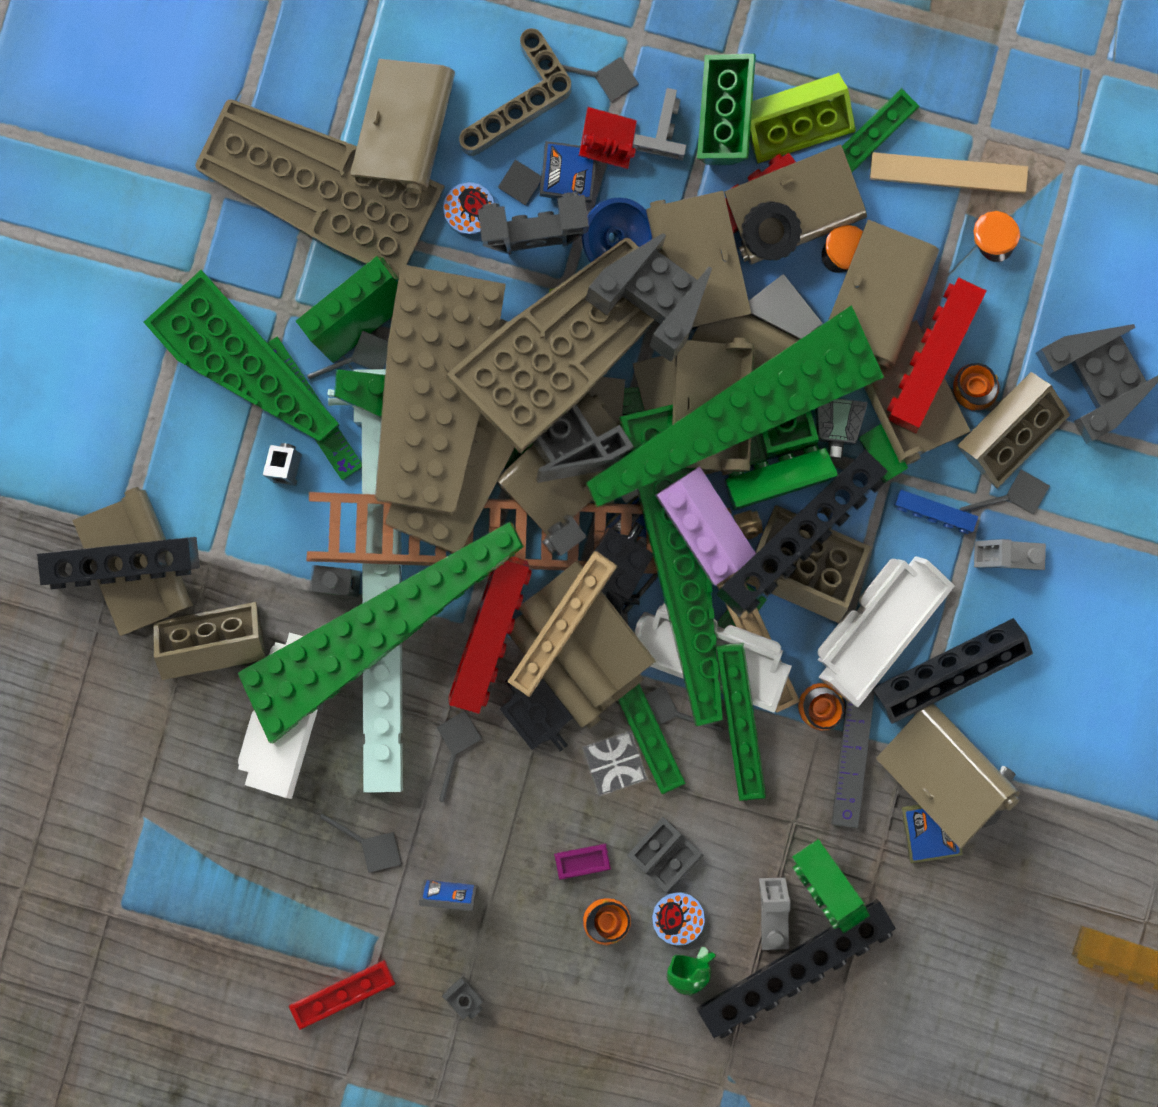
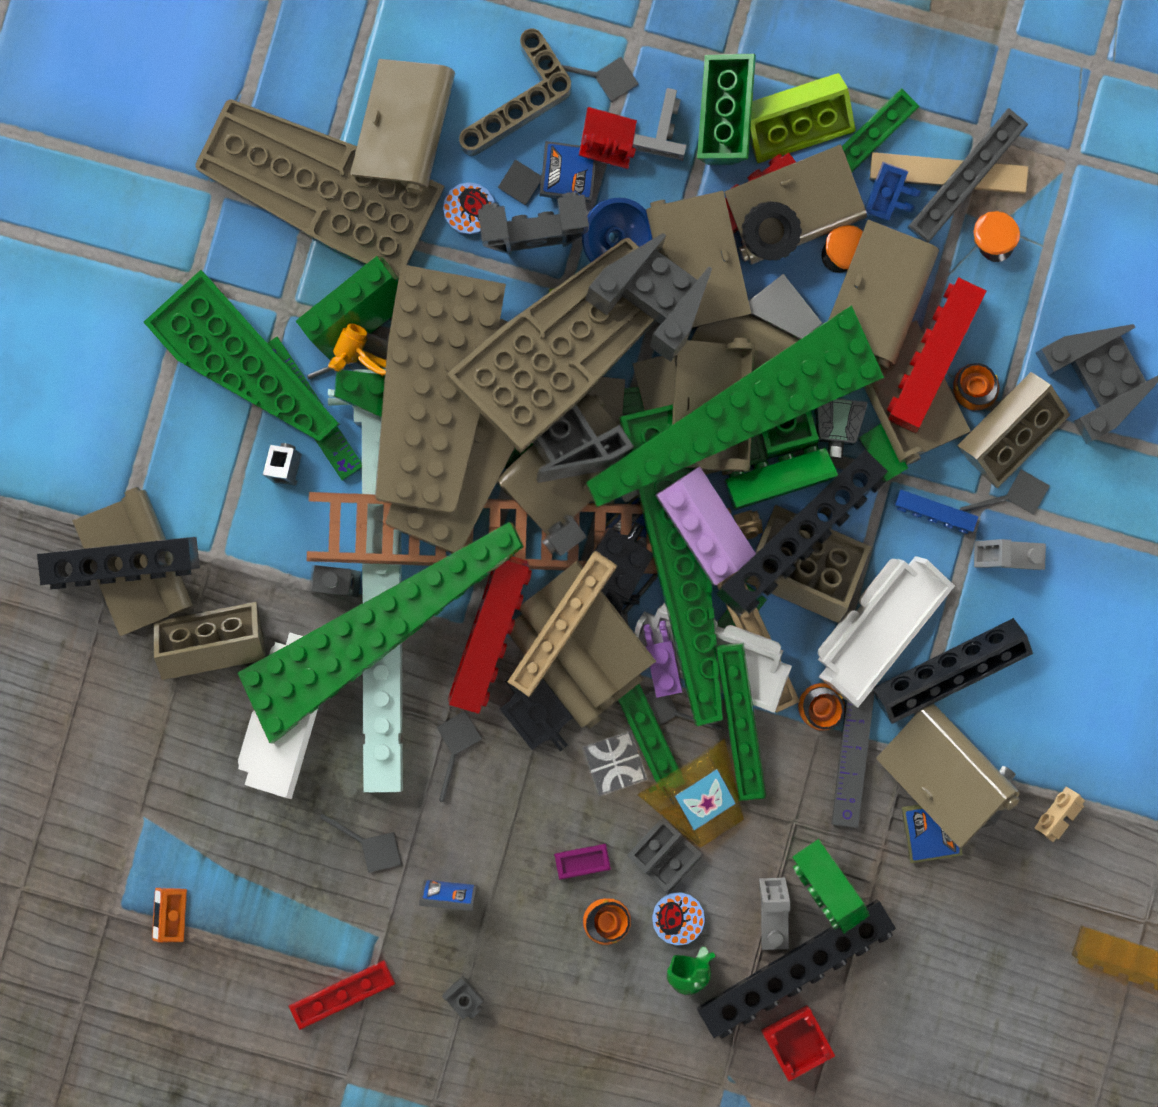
(169, 915): none -> orange slope
(350, 350): none -> light orange plant
(665, 669): none -> medium lavender hinge
(699, 796): none -> clear yellow wedge
(798, 1043): none -> red container
(887, 190): none -> blue hinge
(967, 175): none -> dark grey tile
(1067, 804): none -> tan hinge

